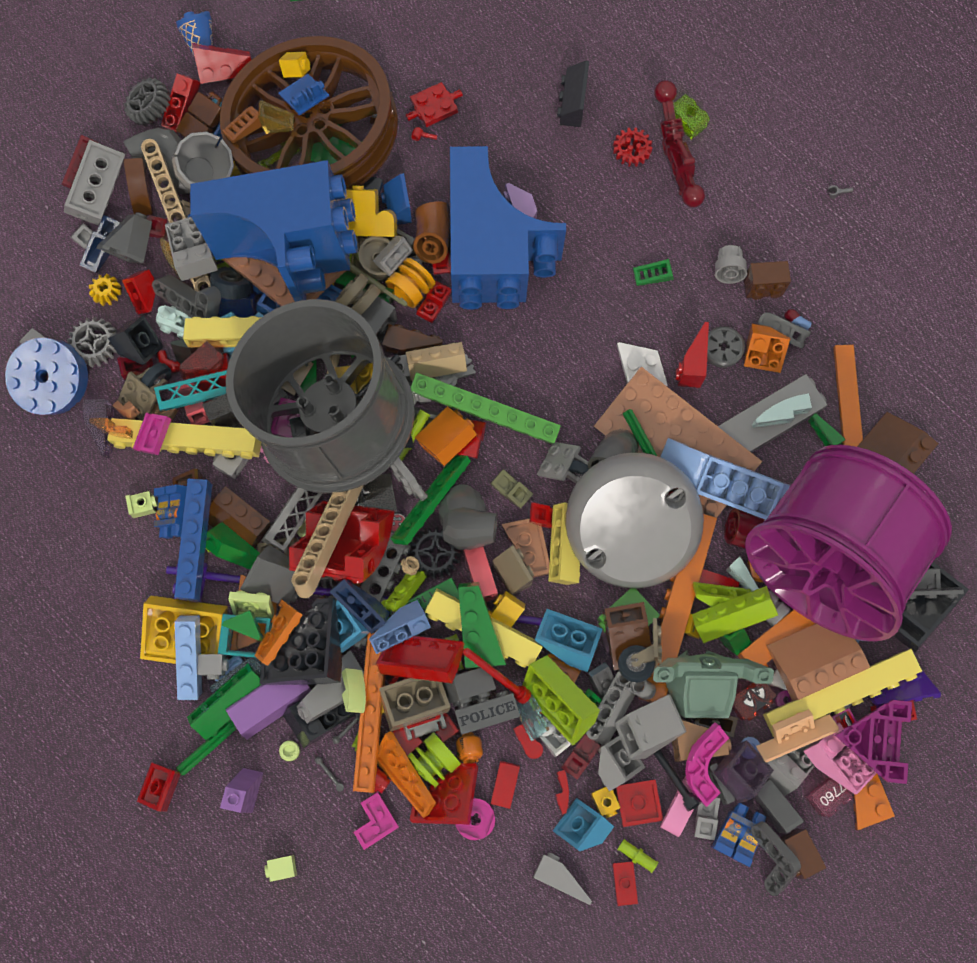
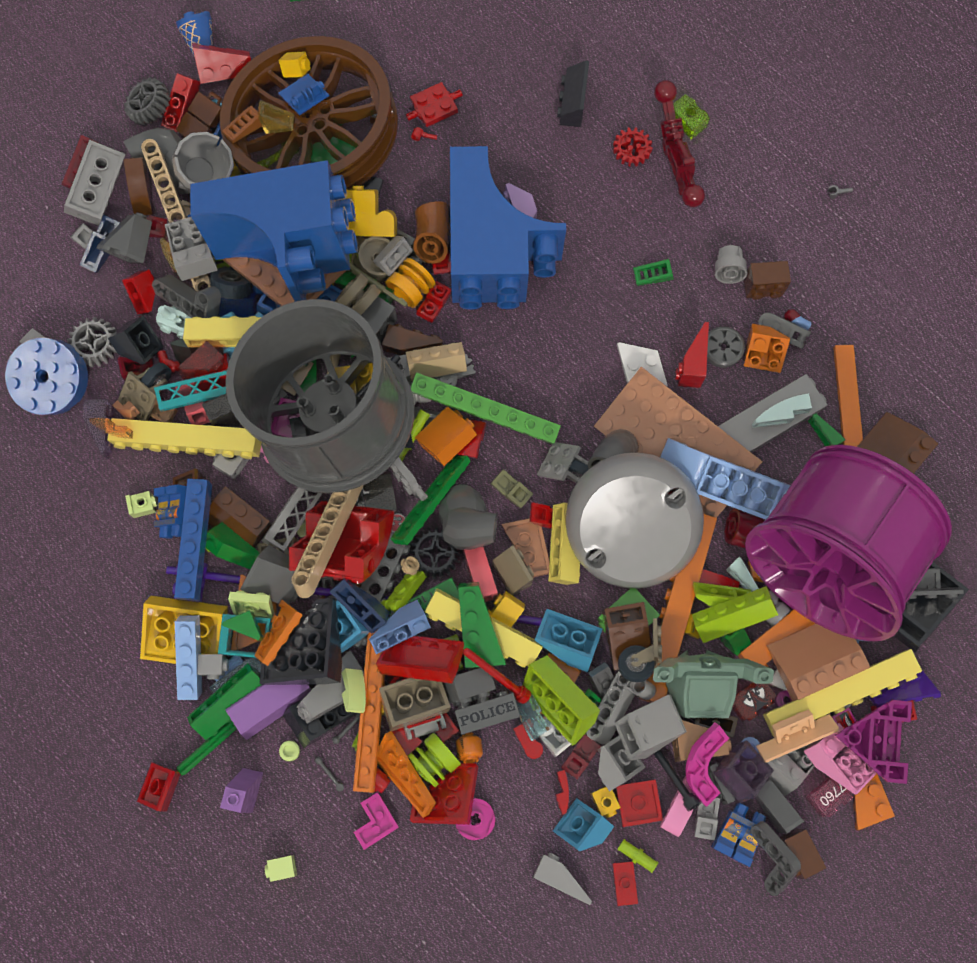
(101, 293): yellow gear -> none
(152, 433): dark pink plate -> none
(397, 199): blue slope -> none
(505, 784): red slope -> none
(638, 432): green axle -> none

